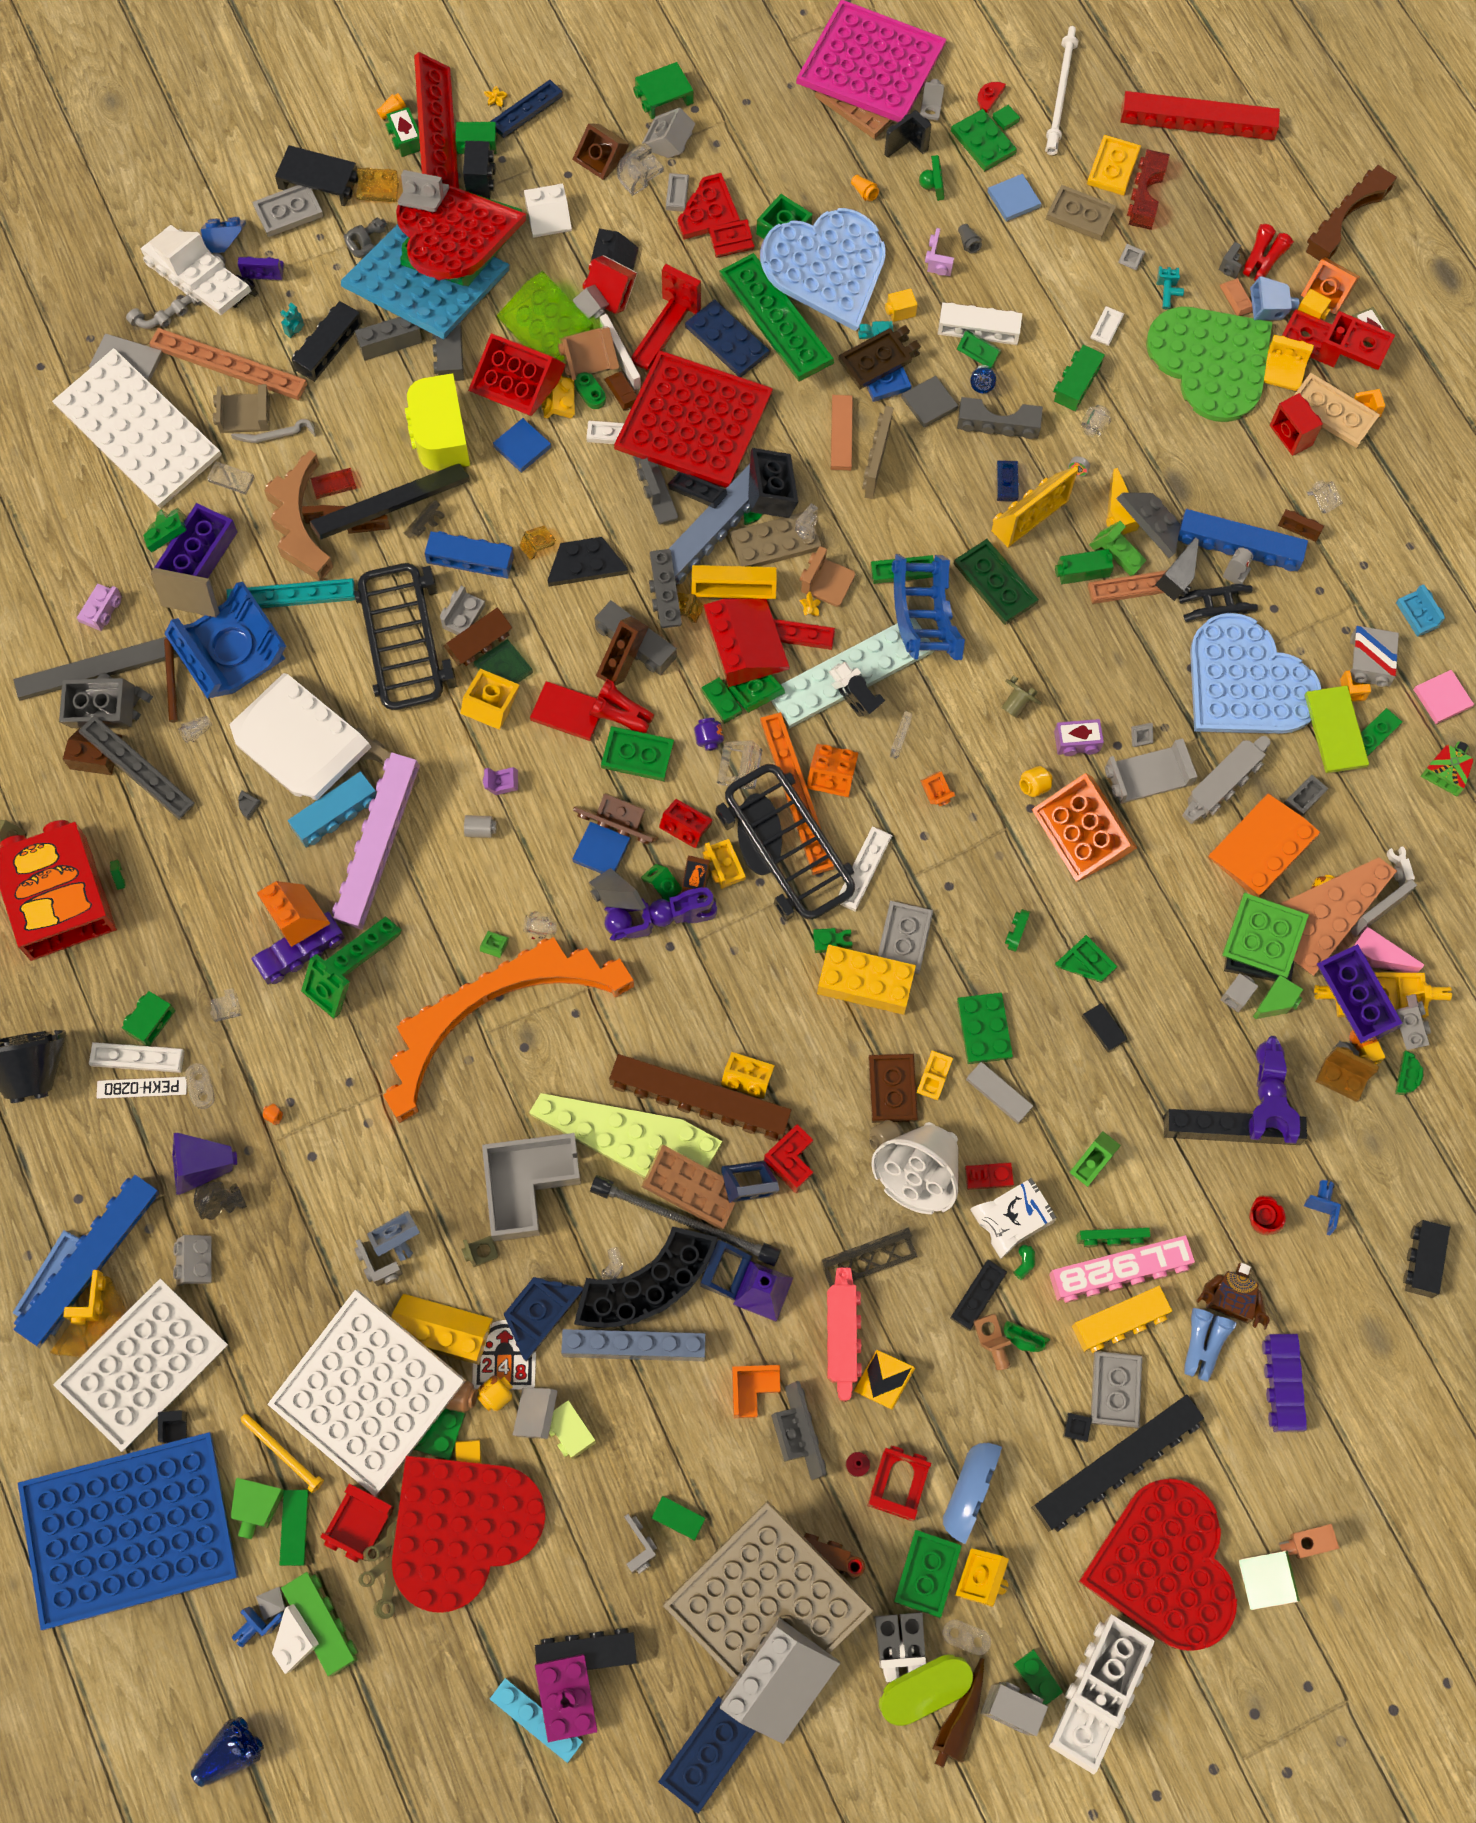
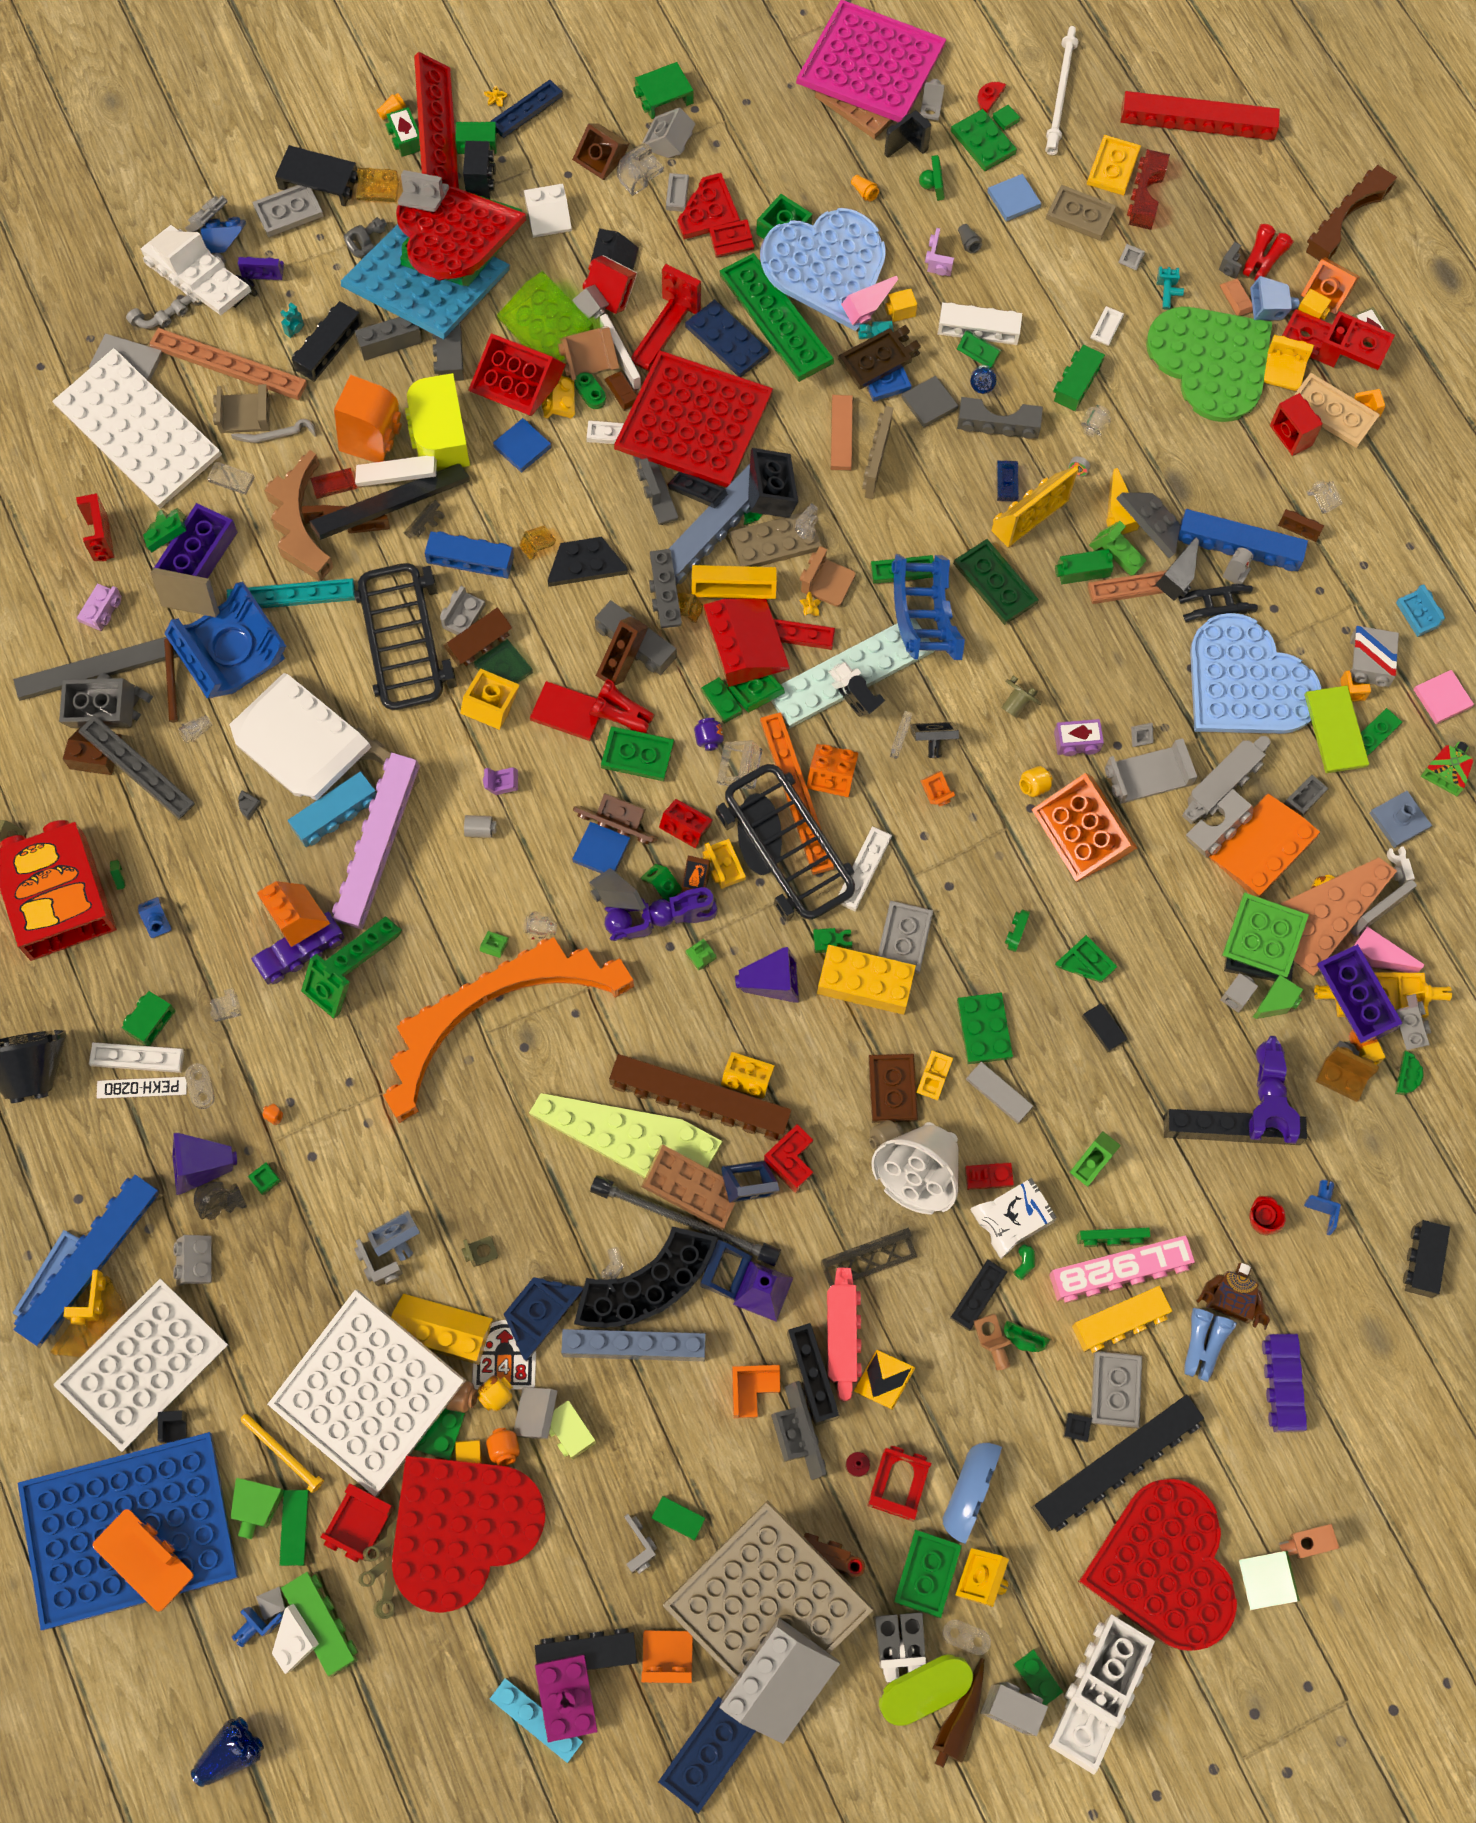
(94, 513): none -> red panel
(143, 1559): none -> orange bracket
(154, 917): none -> blue bracket
(202, 216): none -> light grey plate
(264, 1178): none -> green tile
(366, 419): none -> orange brick
(395, 470): none -> white tile
(503, 1447): none -> orange head
(518, 1170): light grey piece -> none
(667, 1657): none -> orange bracket
(700, 954): none -> bright green tile
(771, 977): none -> dark purple slope
(813, 1374): none -> black brick
(864, 303): none -> bright pink slope
(934, 734): none -> tile
(1209, 838): none -> light grey arch
(1400, 819): none -> sand blue tile

